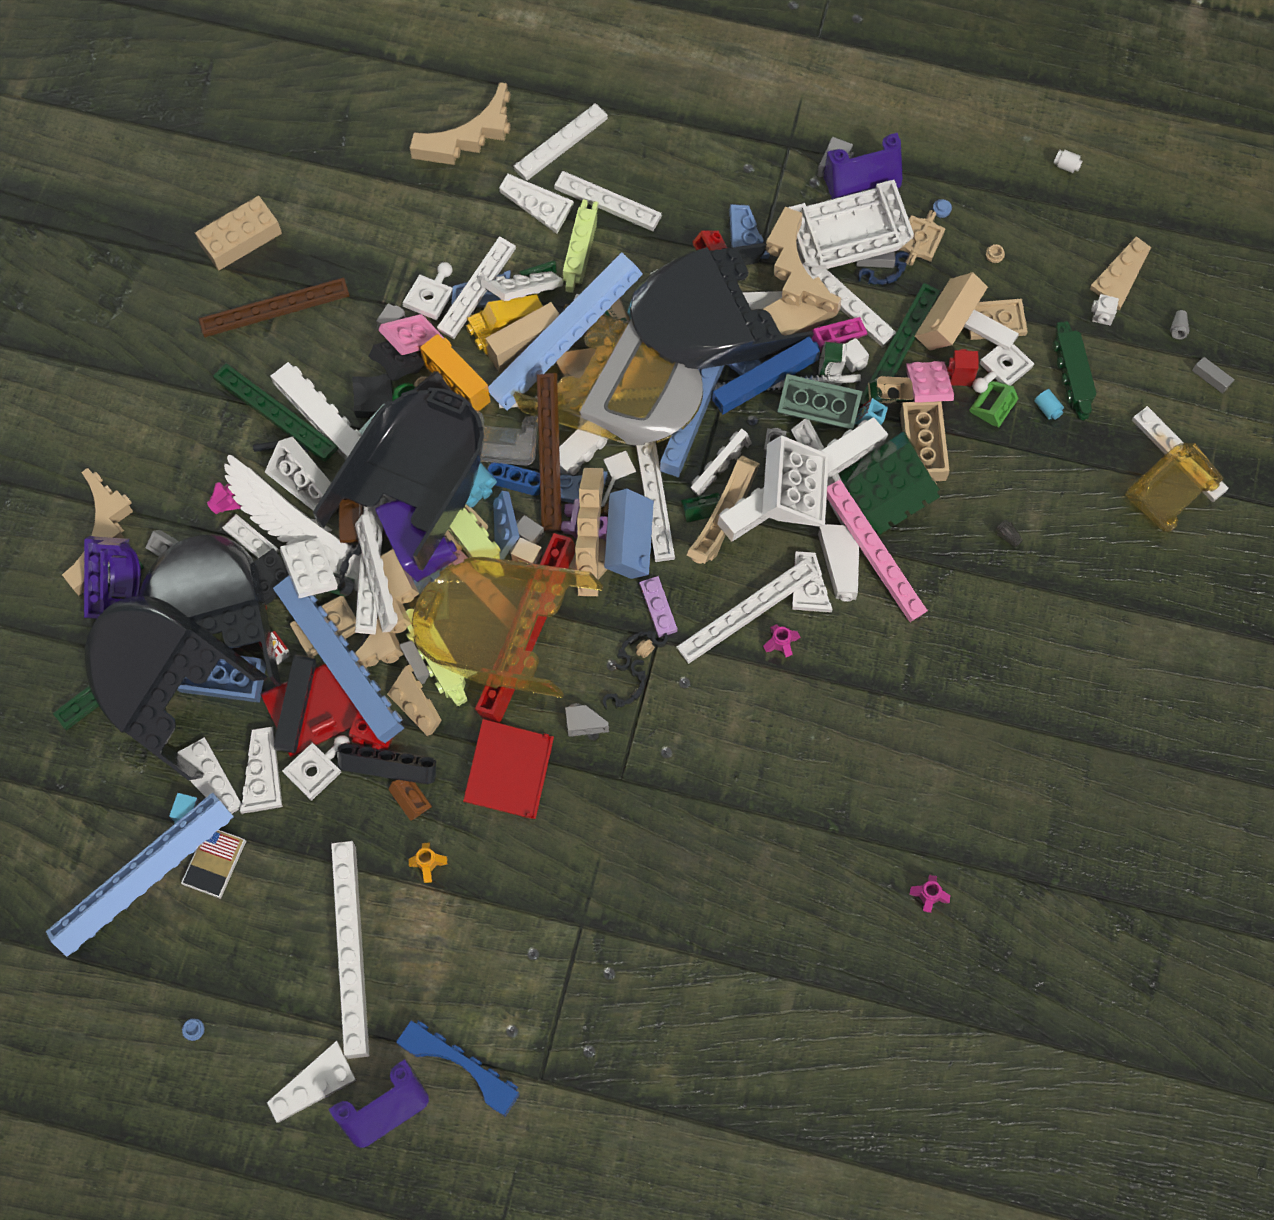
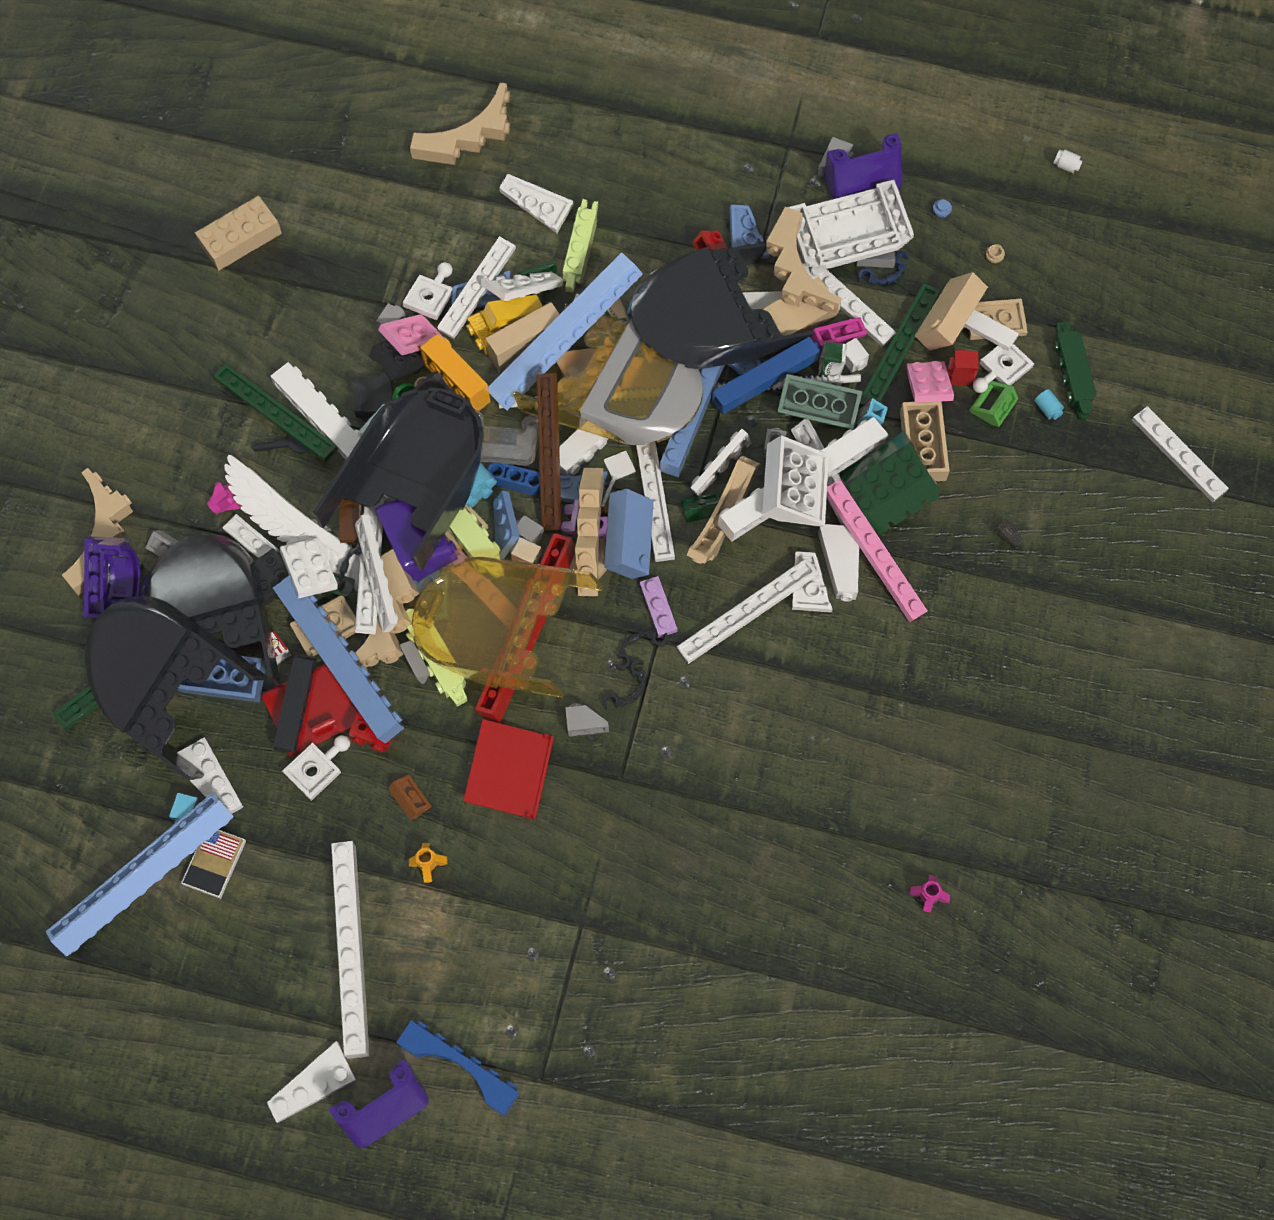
(193, 1029): medium blue plate -> none
(262, 775): white wing -> none
(274, 307): reddish brown tile -> none
(297, 472): white wedge -> none
(386, 763): black beam -> none
(411, 699): tan wing -> none
(560, 142): white plate -> none
(608, 201): white plate -> none
(644, 648): tan plate -> none
(781, 640): dark pink rock -> none
(902, 384): tan piece -> none
(925, 239): tan plate -> none
(1104, 309): white brick -> none
(1122, 272): tan wing -> none
(1173, 484): clear yellow windscreen -> none
(1180, 325): light grey cone -> none
(1213, 375): light grey slope -> none

